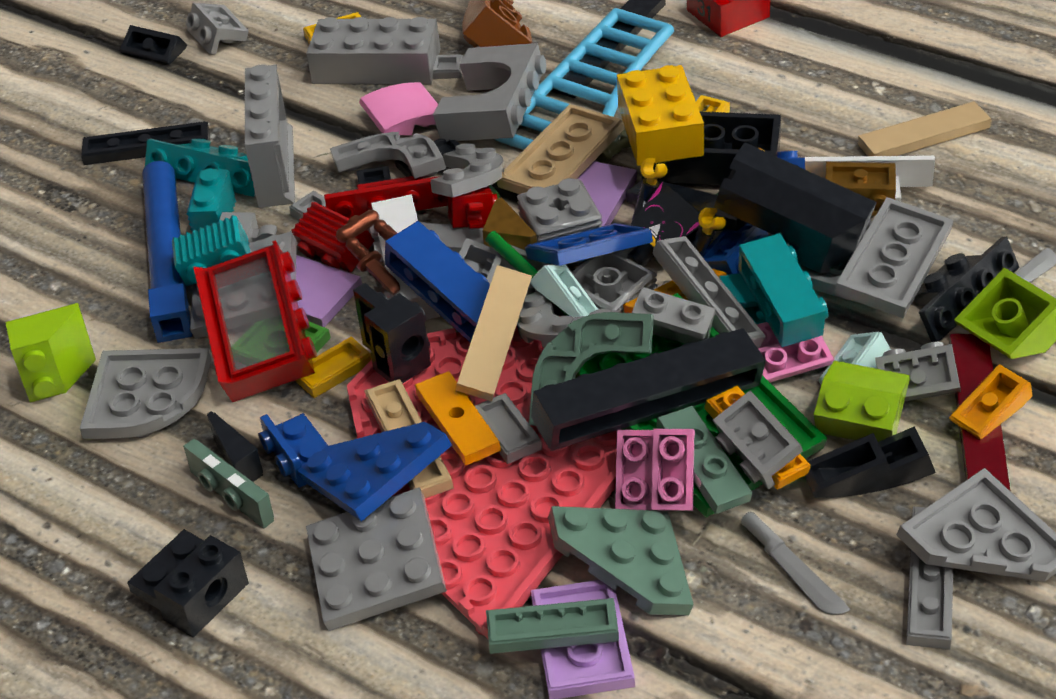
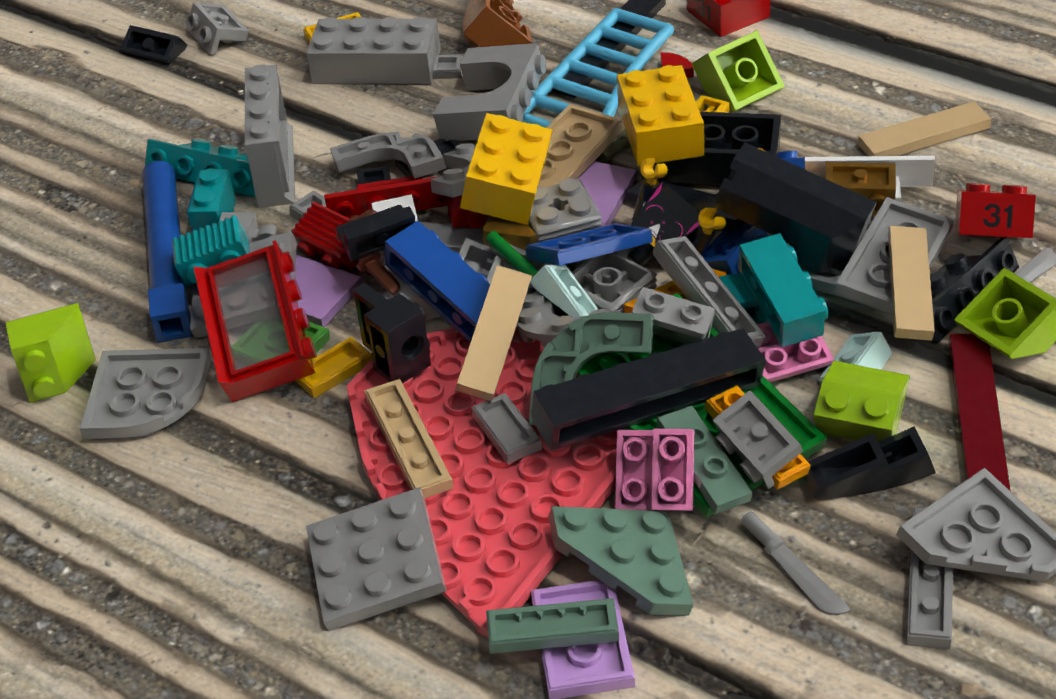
(134, 143): black tile -> none
(191, 580): black brick -> none
(228, 482): sand green plate -> none
(235, 448): black slope -> none
(291, 443): blue bracket -> none
(370, 232): none -> black panel
(373, 468): blue plate -> none
(400, 107): bright pink slope -> none
(457, 418): light orange tile -> none
(506, 168): none -> yellow brick
(675, 60): none -> red tile
(739, 72): none -> lime slope
(910, 283): none -> tan tile
(930, 369): light grey bracket -> none
(992, 402): light orange slope -> none
(995, 212): none -> red brick

